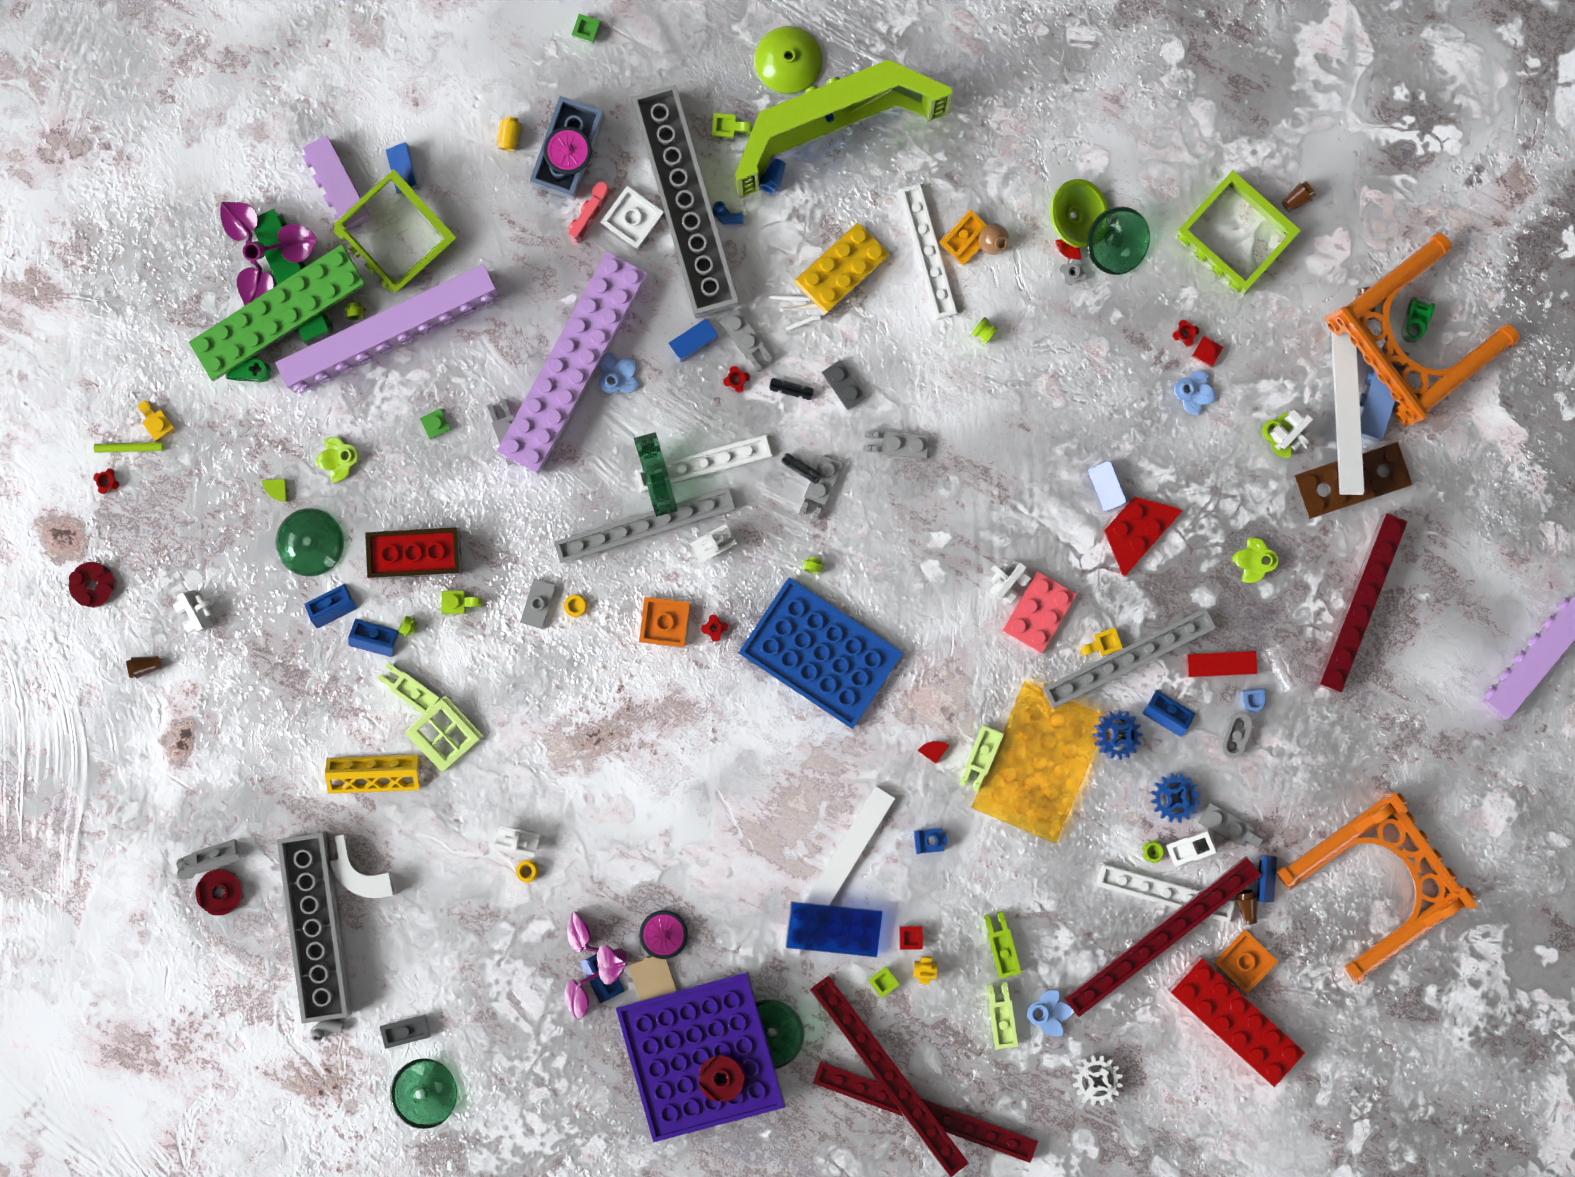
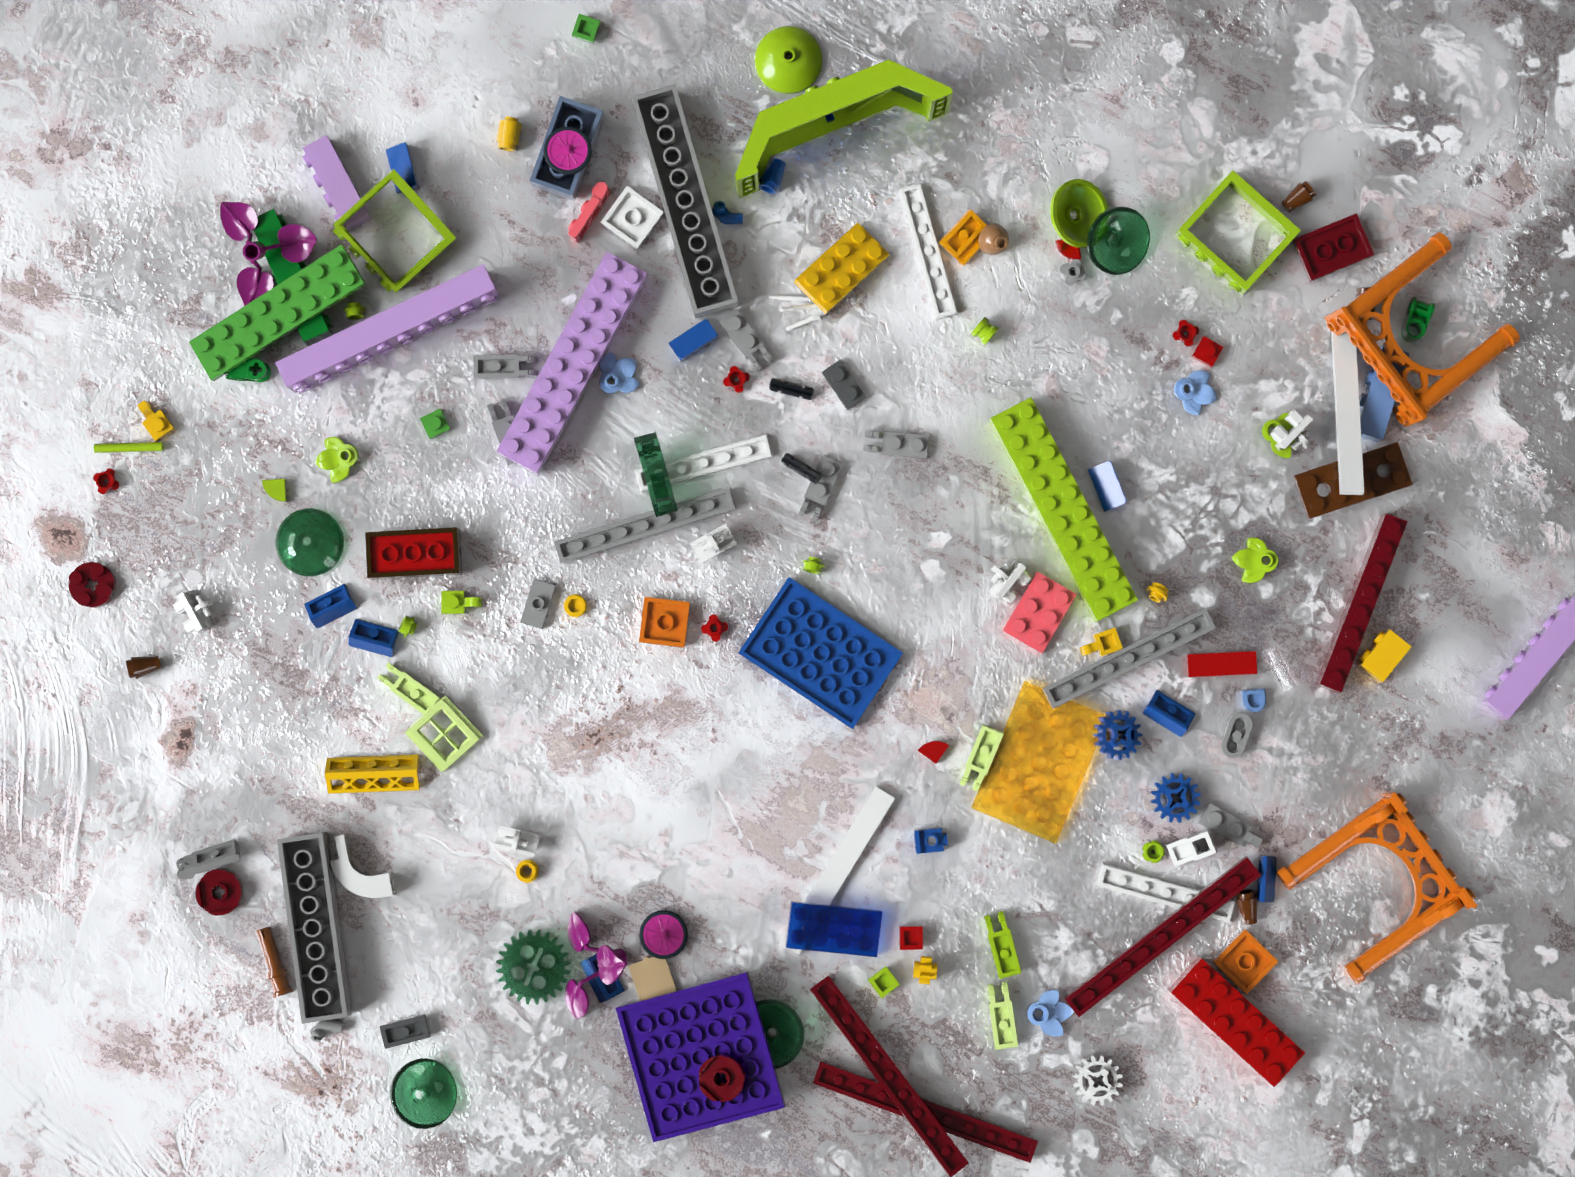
(276, 973): none -> dark orange pin
(502, 366): none -> light grey hinge
(553, 975): none -> clear green gear
(725, 126): lime plate -> none
(1063, 509): none -> lime brick
(1137, 530): red wing -> none
(1157, 592): none -> yellow plate
(1333, 247): none -> dark red plate
(1383, 655): none -> yellow brick

